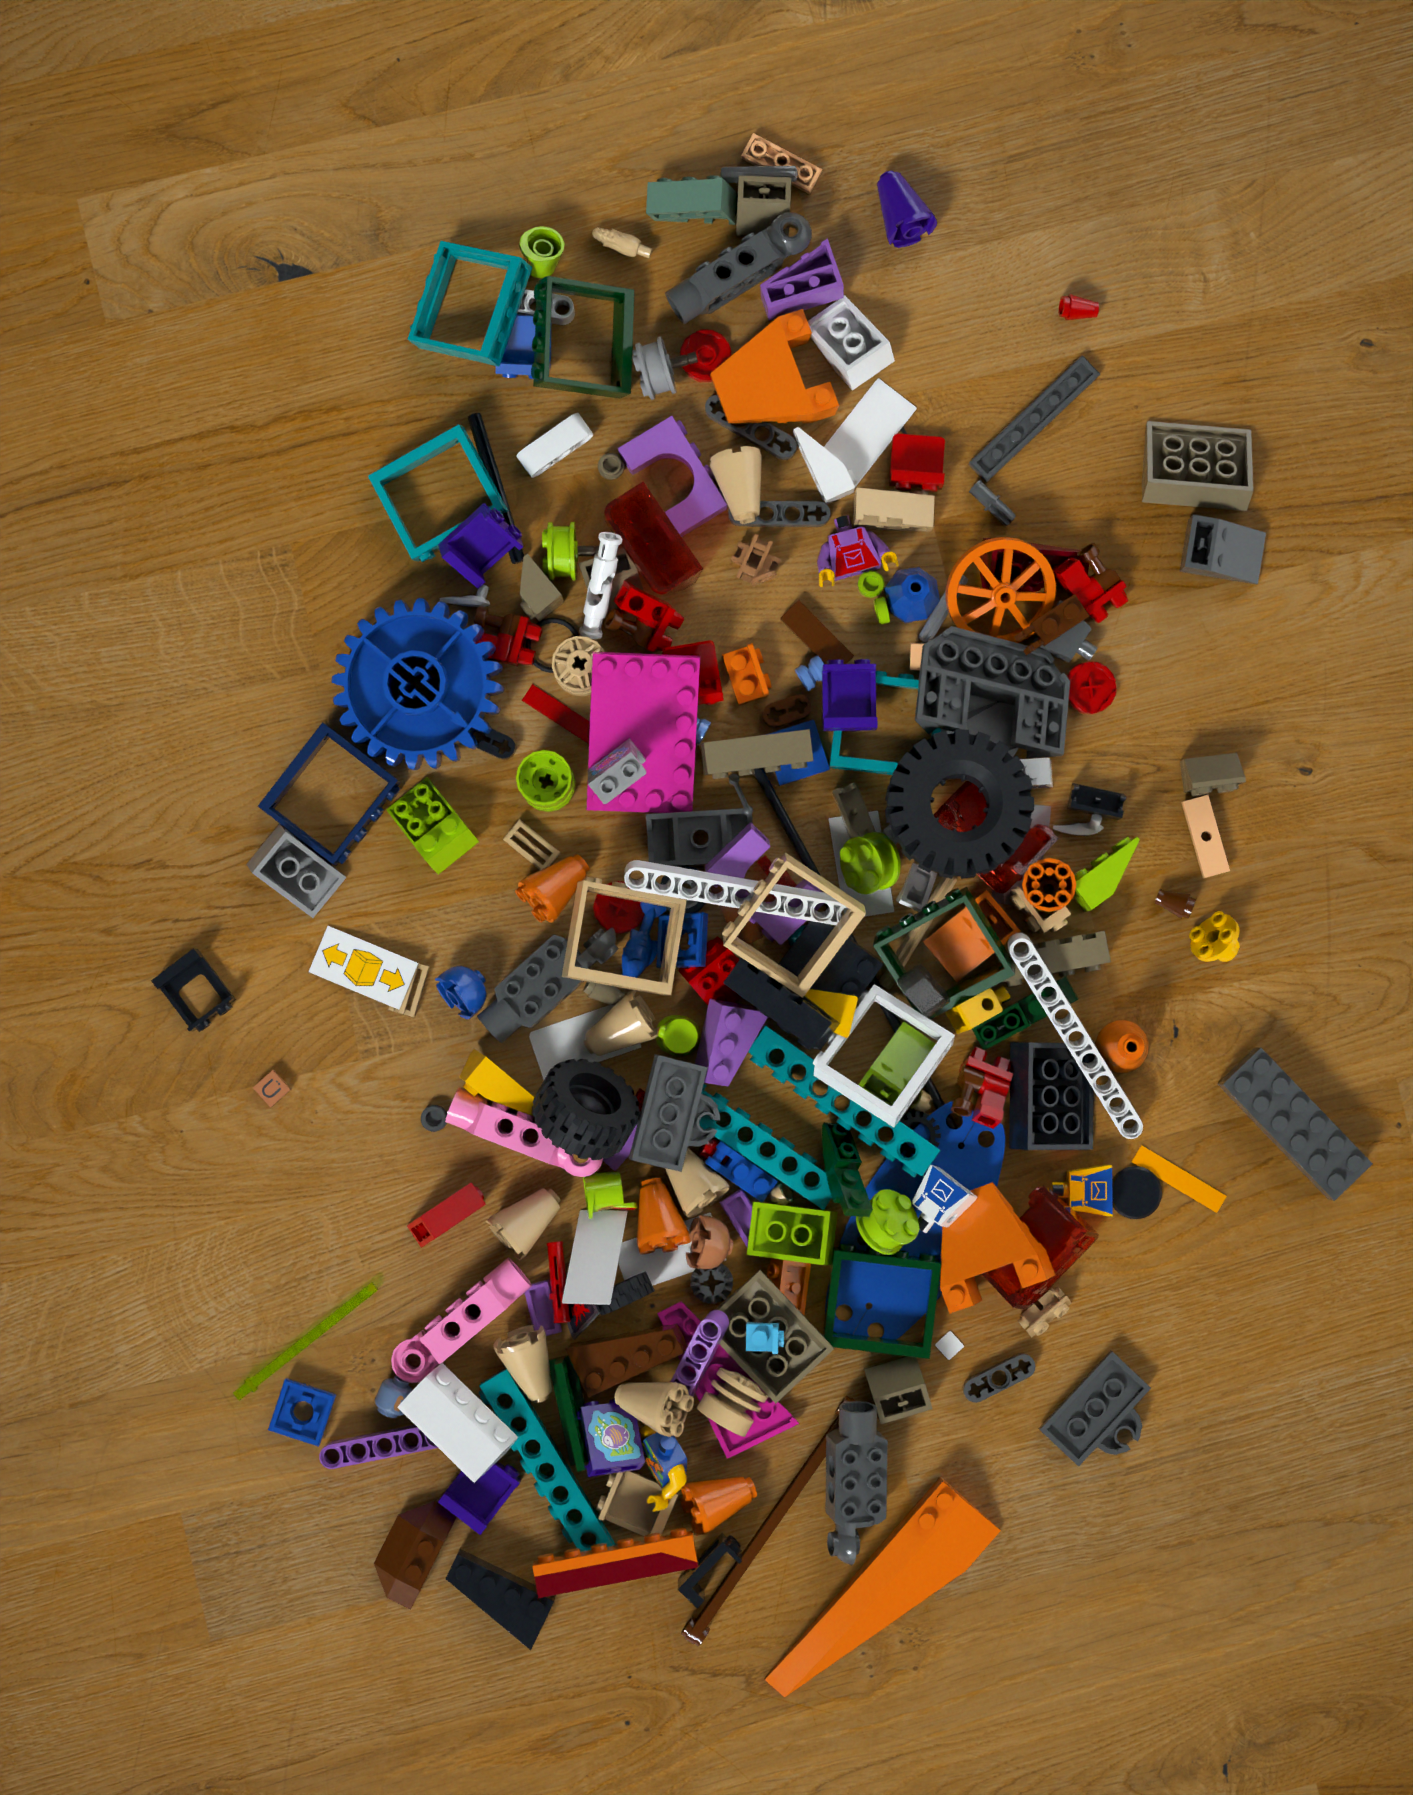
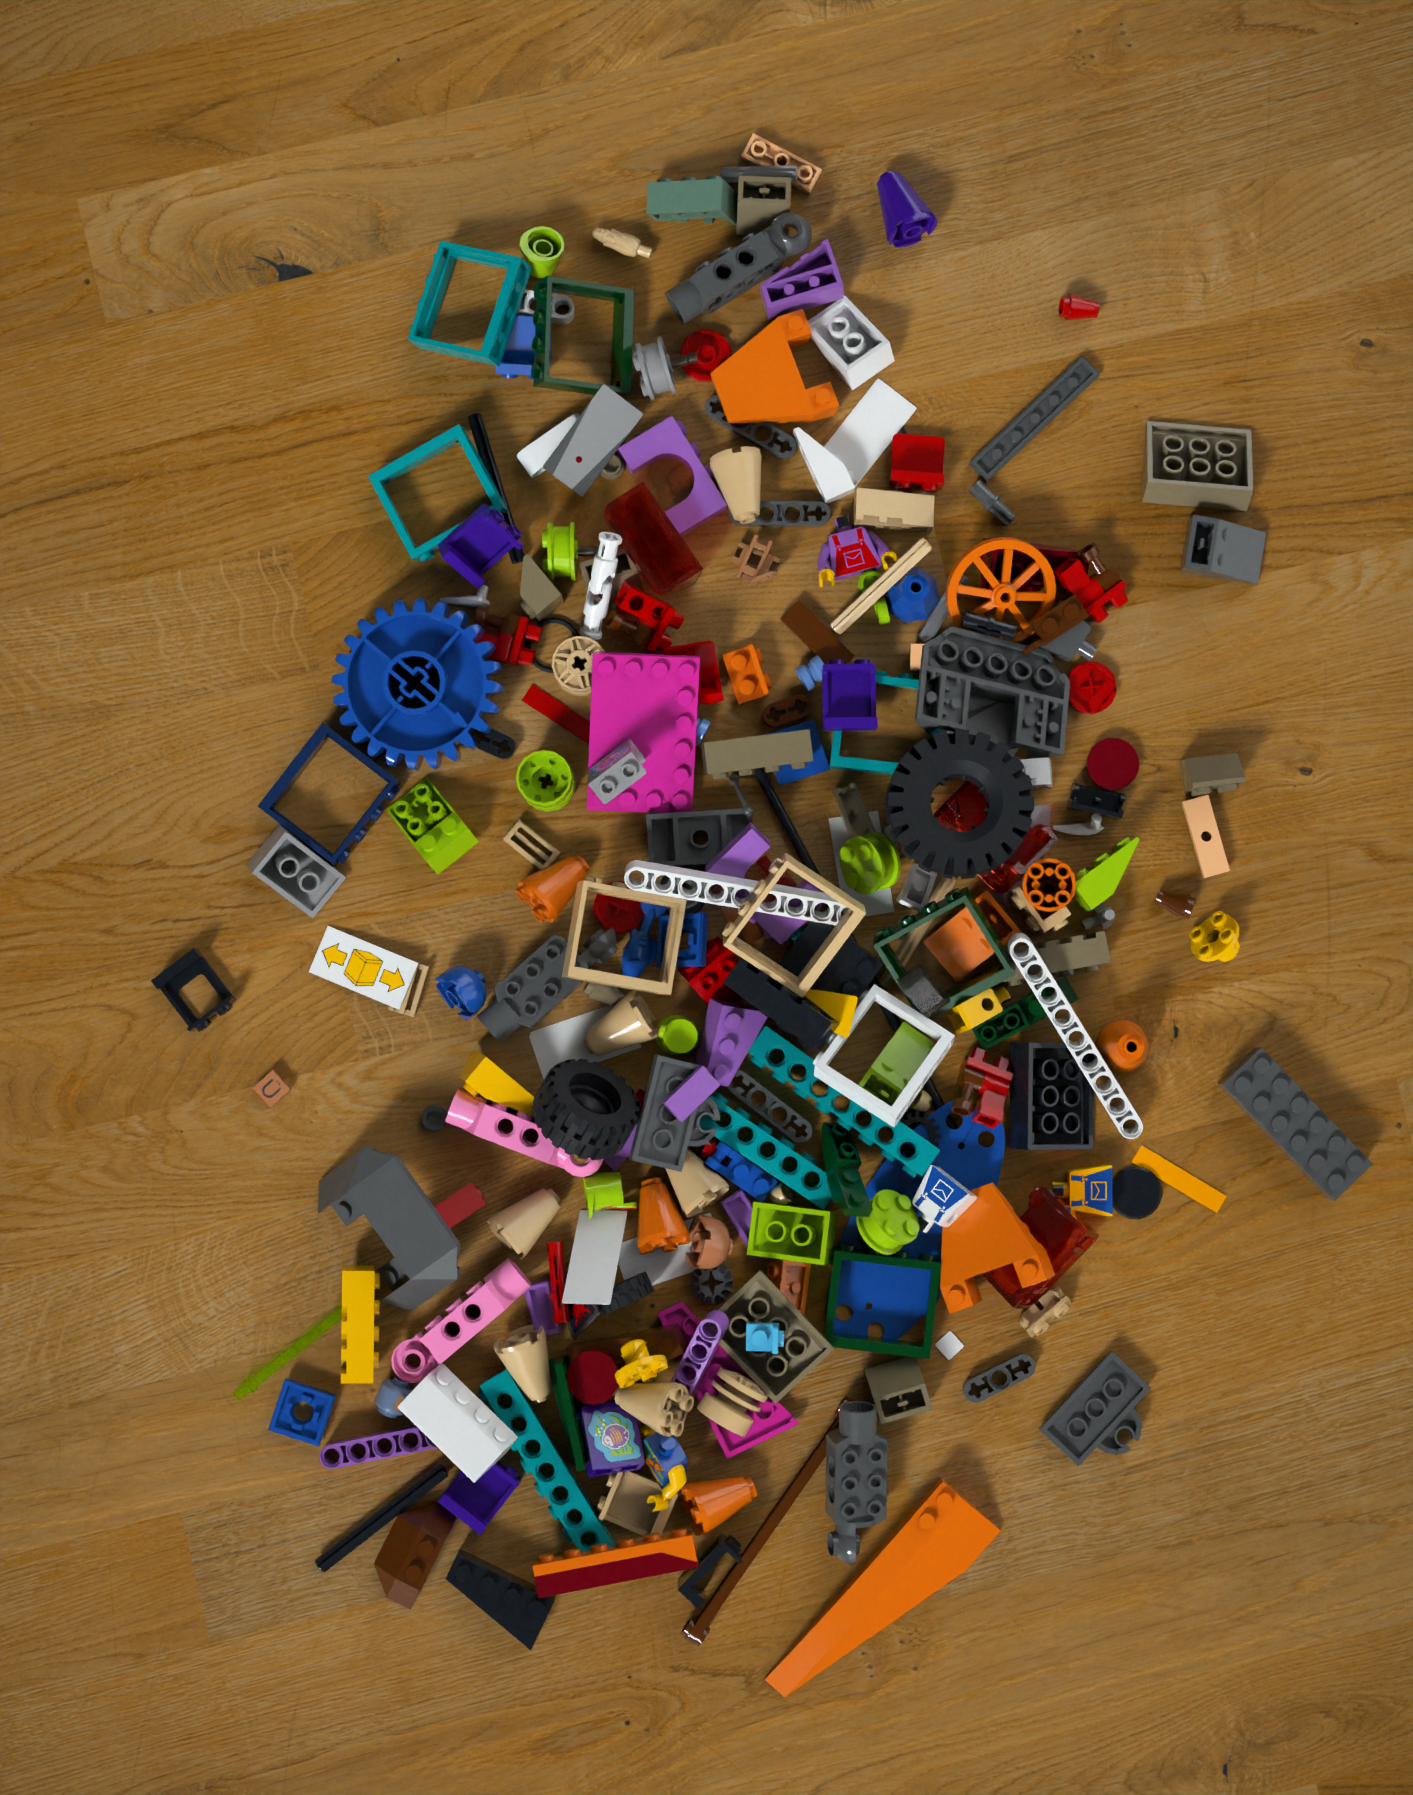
(358, 1323): none -> yellow wedge
(381, 1518): none -> black axle
(403, 1219): none -> dark grey slope
(592, 440): none -> light grey sticker
(592, 1377): none -> dark red tile
(639, 1364): none -> yellow plate
(691, 1093): none -> medium lavender tile
(771, 1103): none -> dark grey beam
(881, 585): none -> tan axle
(988, 625): none -> black pin
(1102, 916): none -> light grey piece
(1112, 764): none -> dark red tile

